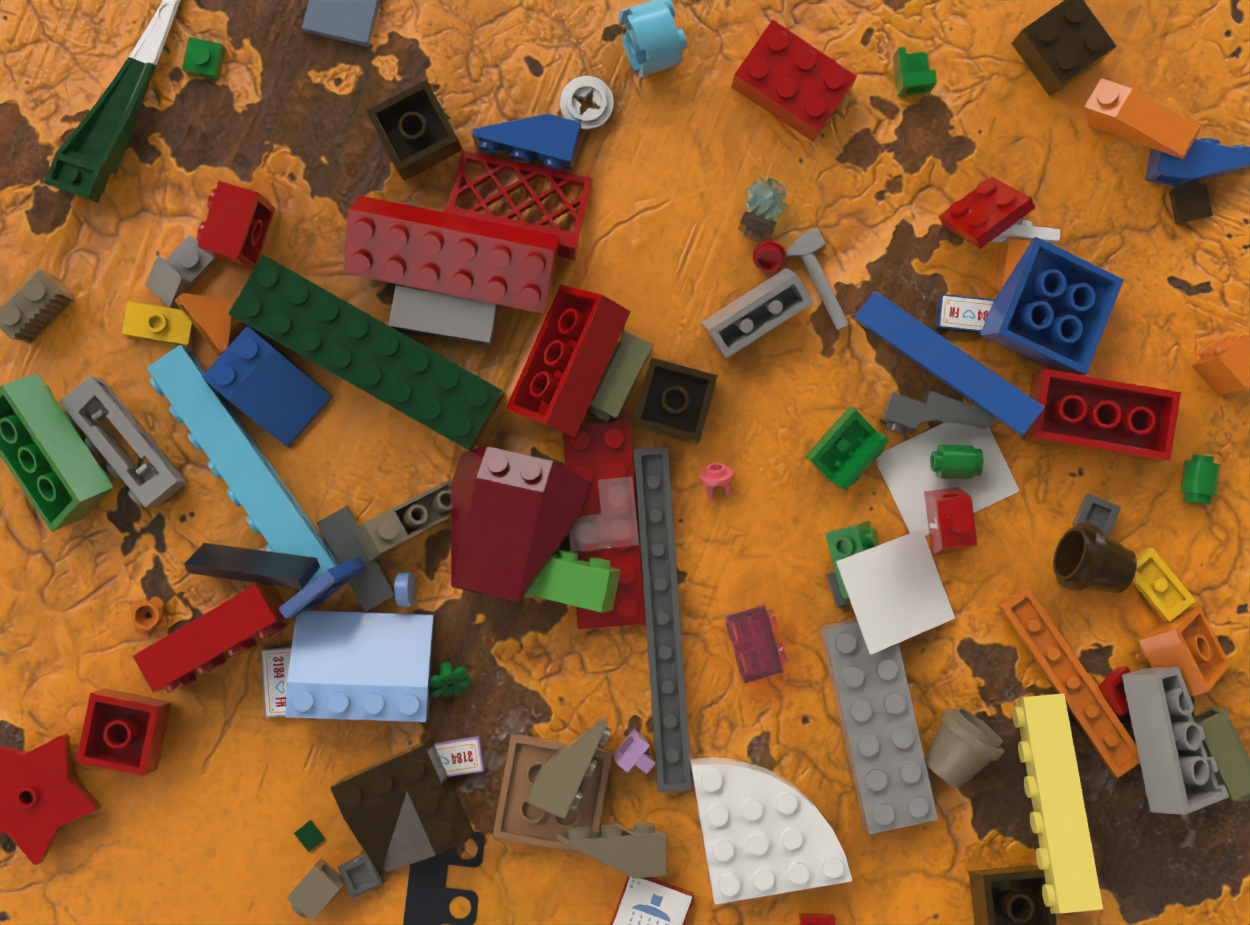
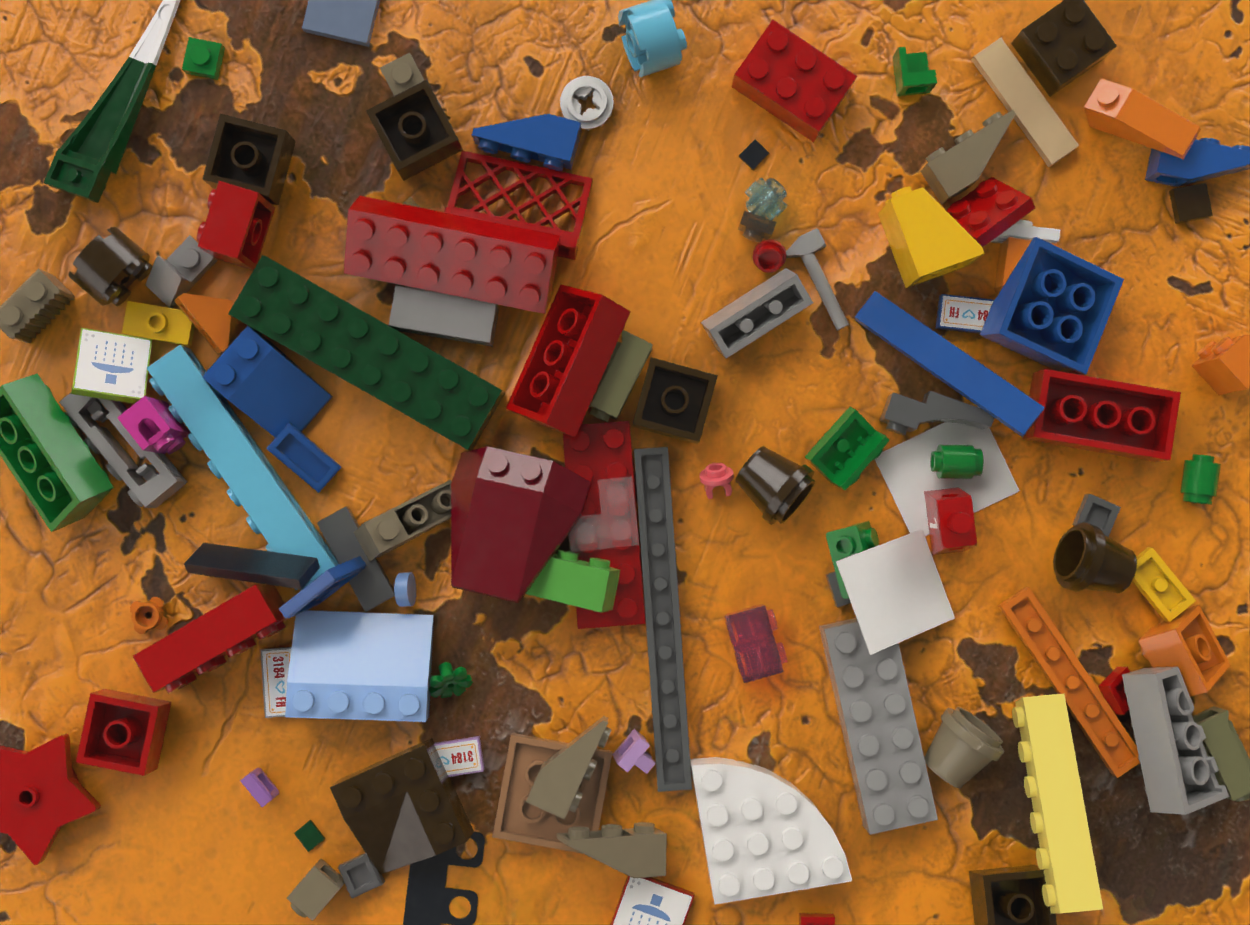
(110, 267): none -> dark brown brick
(111, 366): none -> white tile
(154, 426): none -> dark pink brick
(250, 157): none -> dark brown brick
(260, 786): none -> medium lavender tile
(304, 457): none -> blue tile
(402, 74): none -> dark tan brick
(753, 154): none -> black window
(775, 484): none -> dark brown piece
(925, 237): none -> yellow slope
(962, 165): none -> dark tan slope
(1021, 94): none -> tan tile

